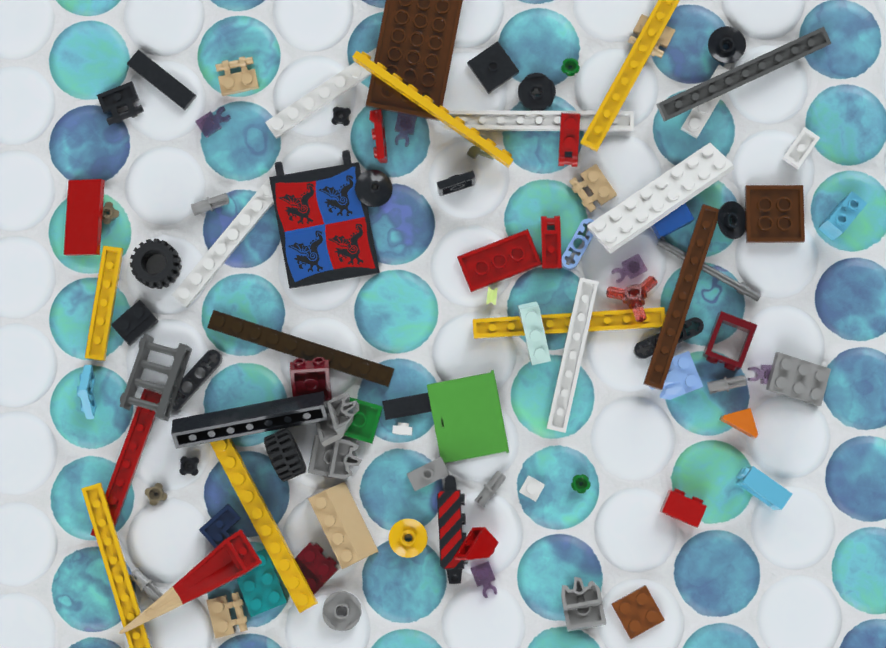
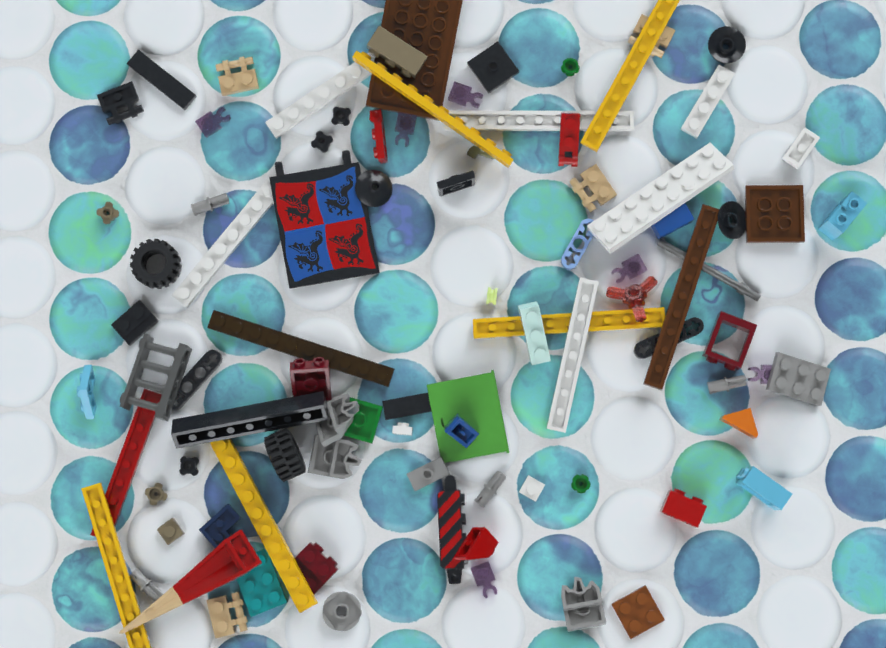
(84, 217): red tile -> none
(104, 303): yellow plate -> none
(170, 531): none -> dark tan plate
(322, 146): none -> black plate
(343, 525): tan slope -> none
(396, 52): none -> dark tan brick
(398, 542): yellow dish -> none
(461, 431): none -> blue slope
(462, 94): none -> clear purple plate
(499, 260): red tile -> none
(544, 84): black plate -> none
(551, 243): red plate -> none
(681, 377): light blue plate -> none
(743, 74): dark grey plate -> none

